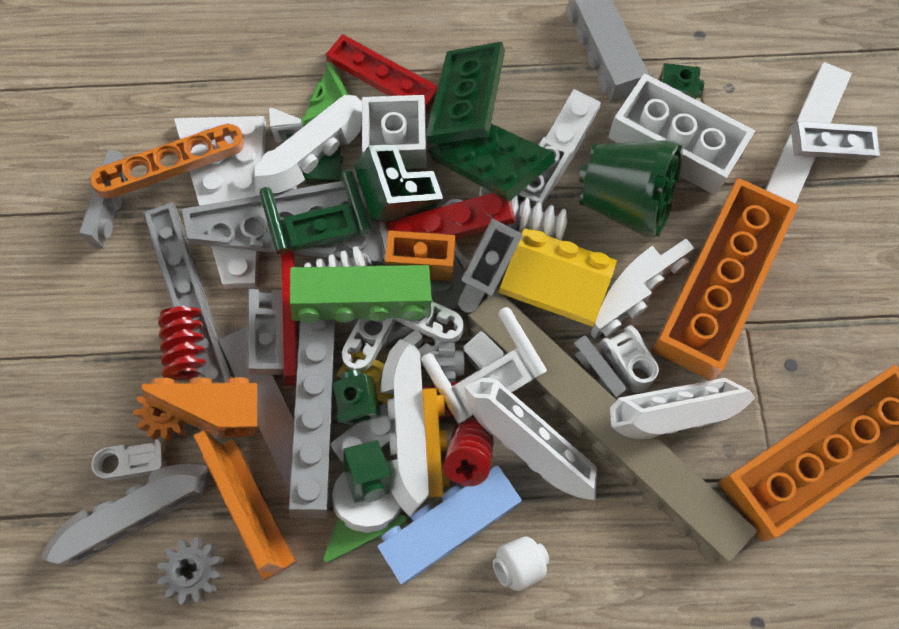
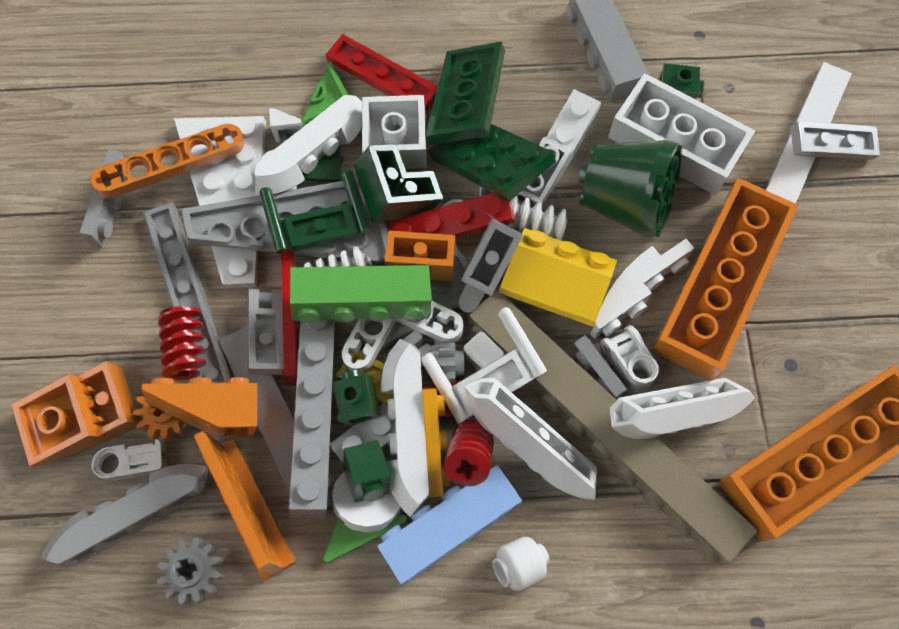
(75, 414): none -> orange slope

